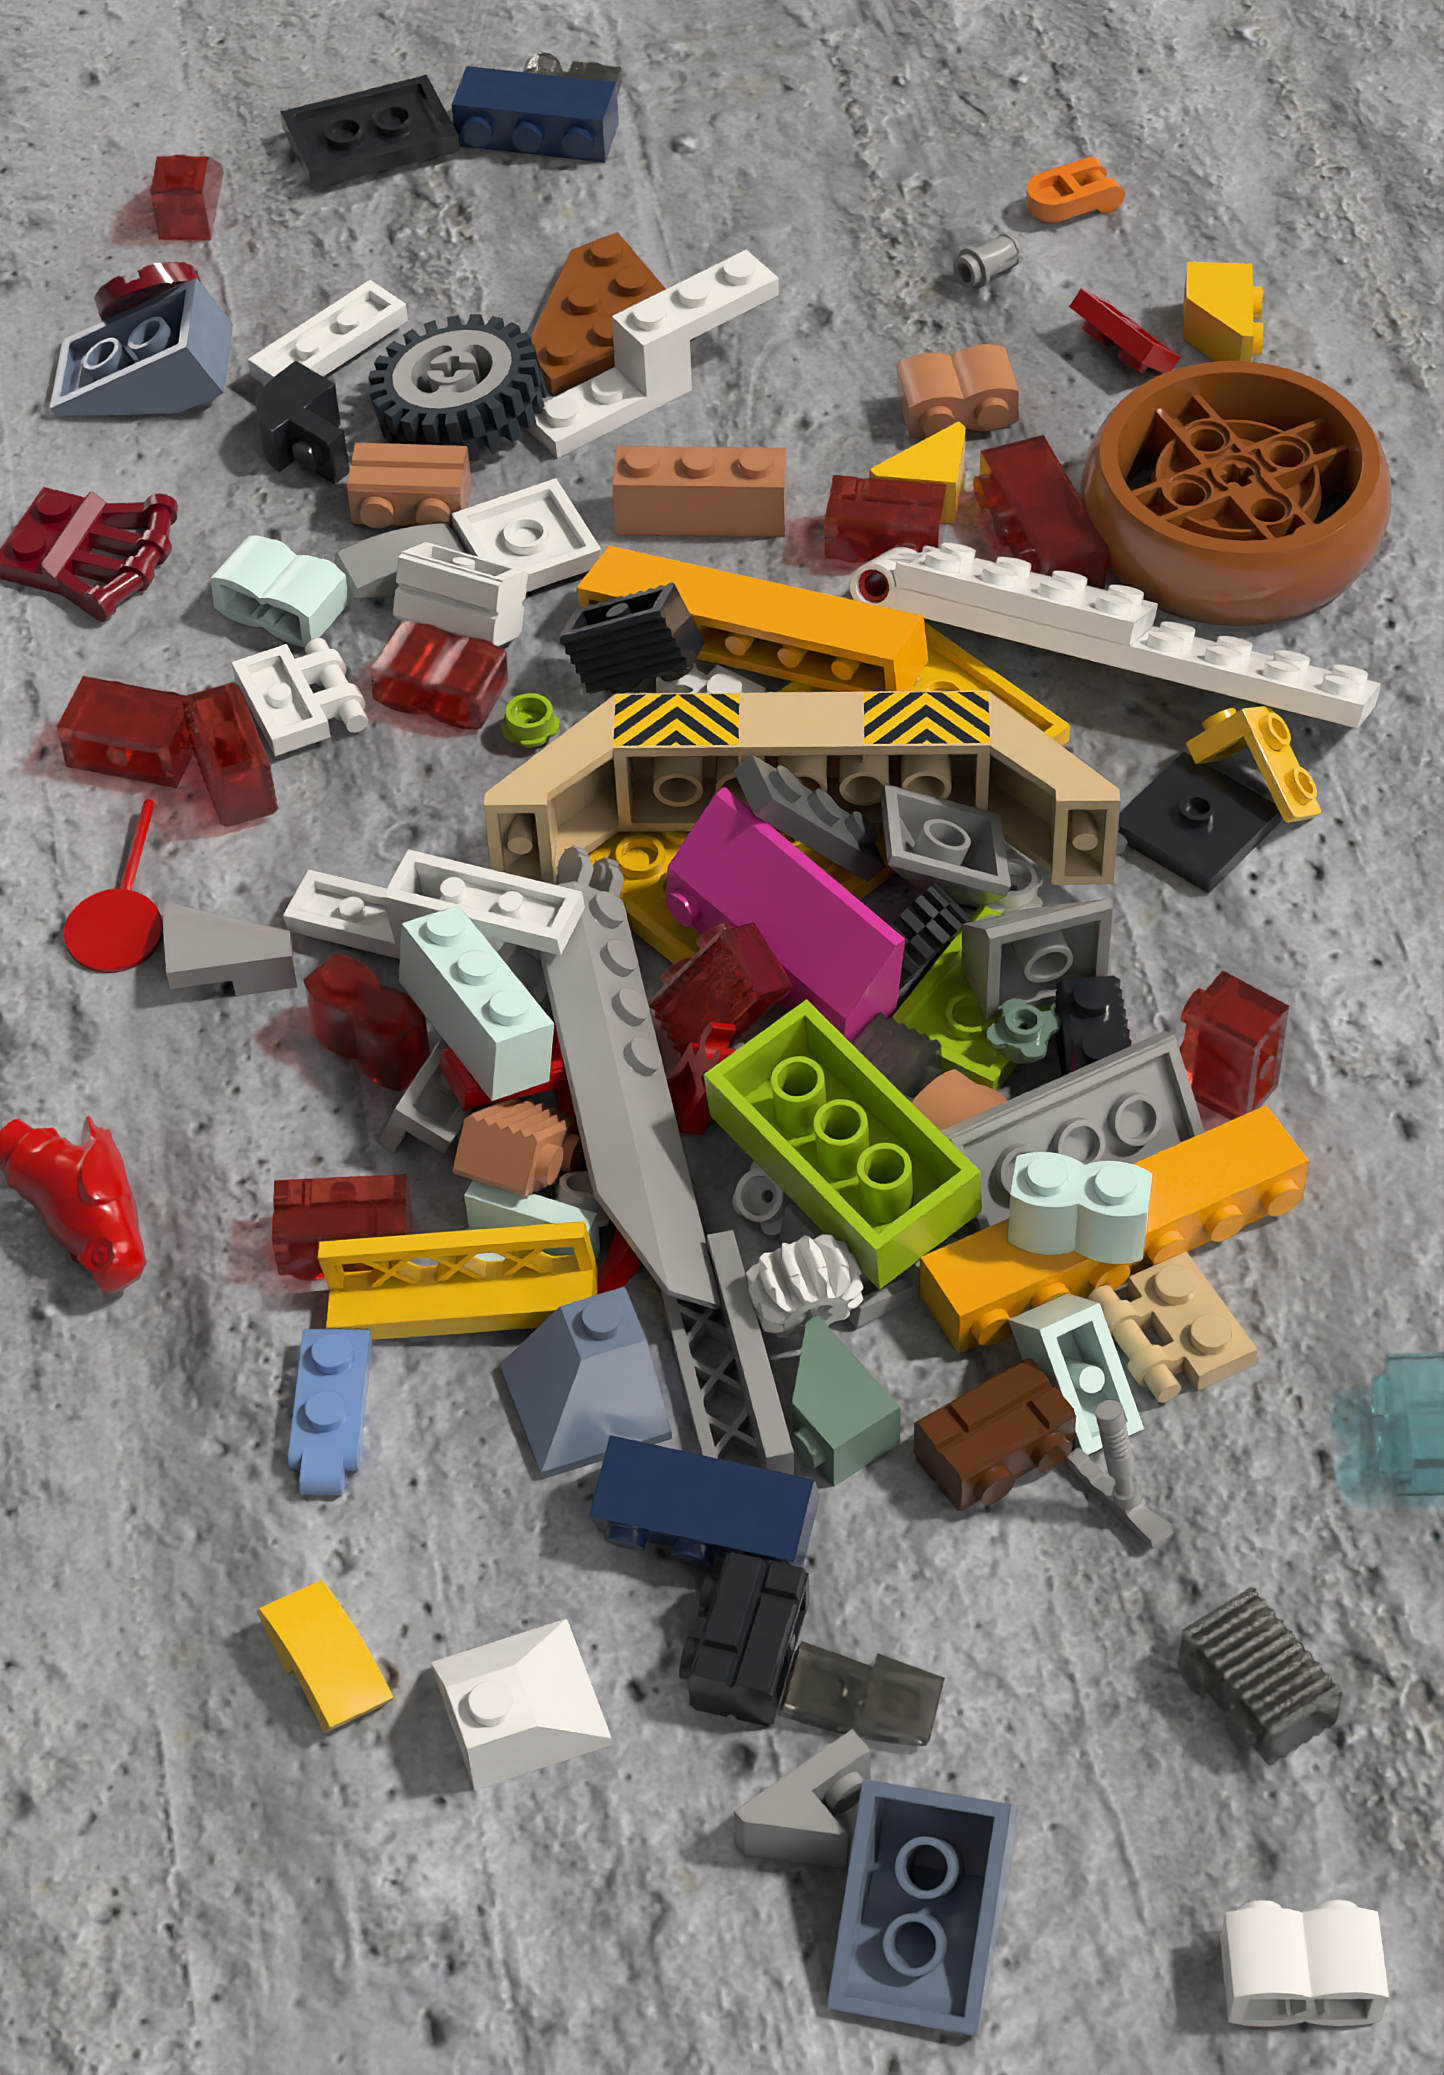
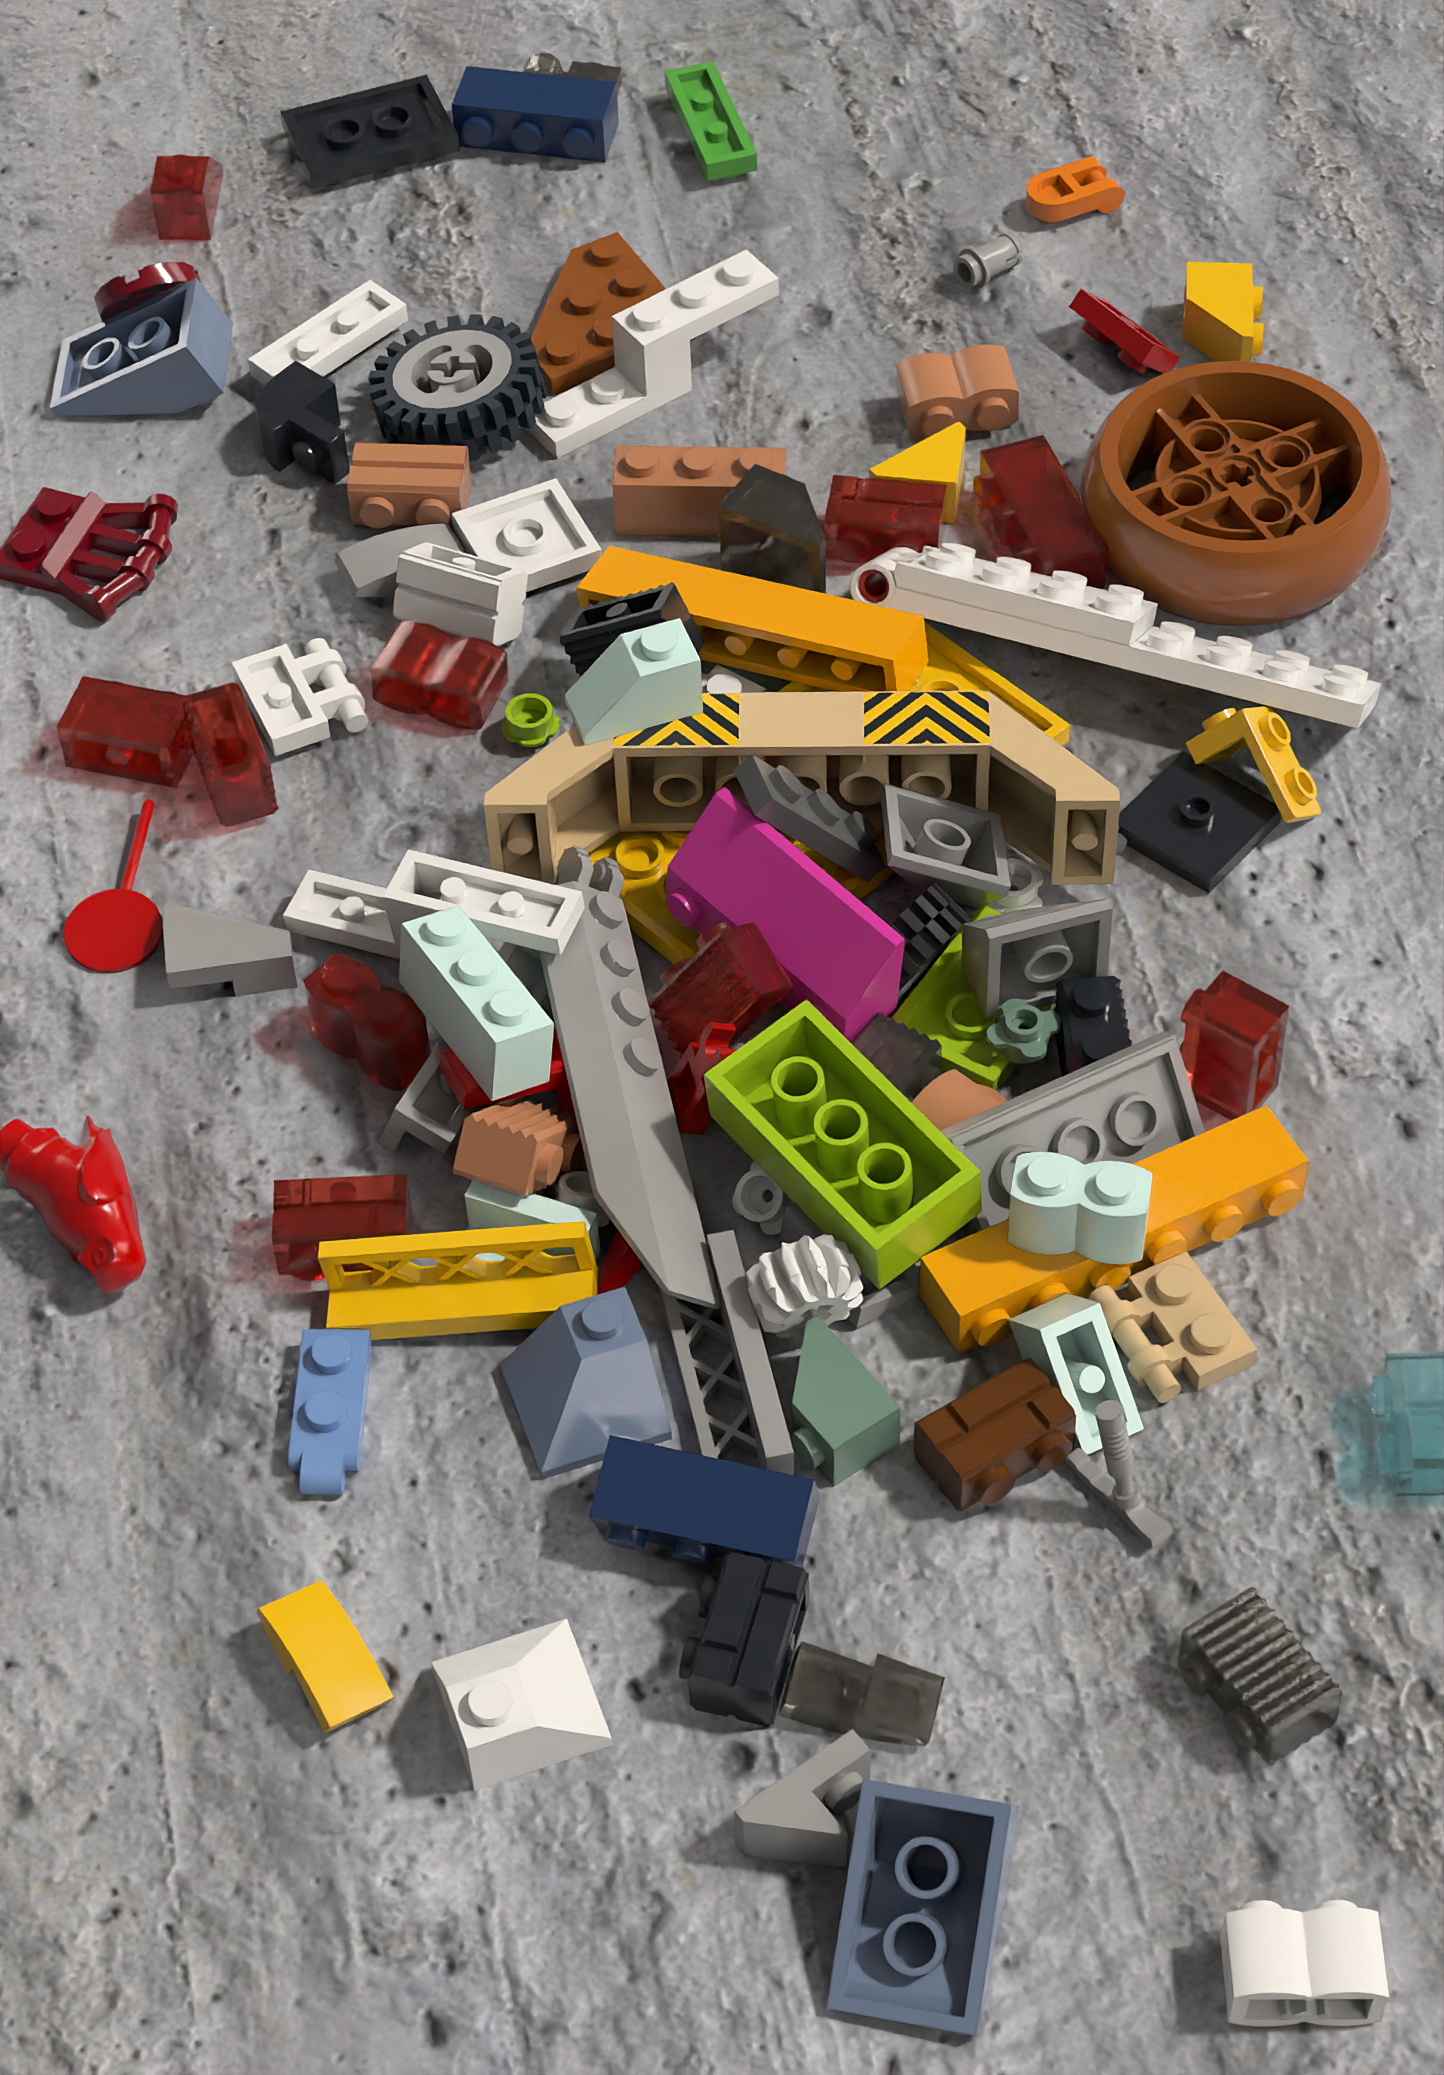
(279, 590): light aqua brick -> none
(638, 684): none -> light aqua slope
(710, 121): none -> bright green plate
(772, 531): none -> clear smoke slope

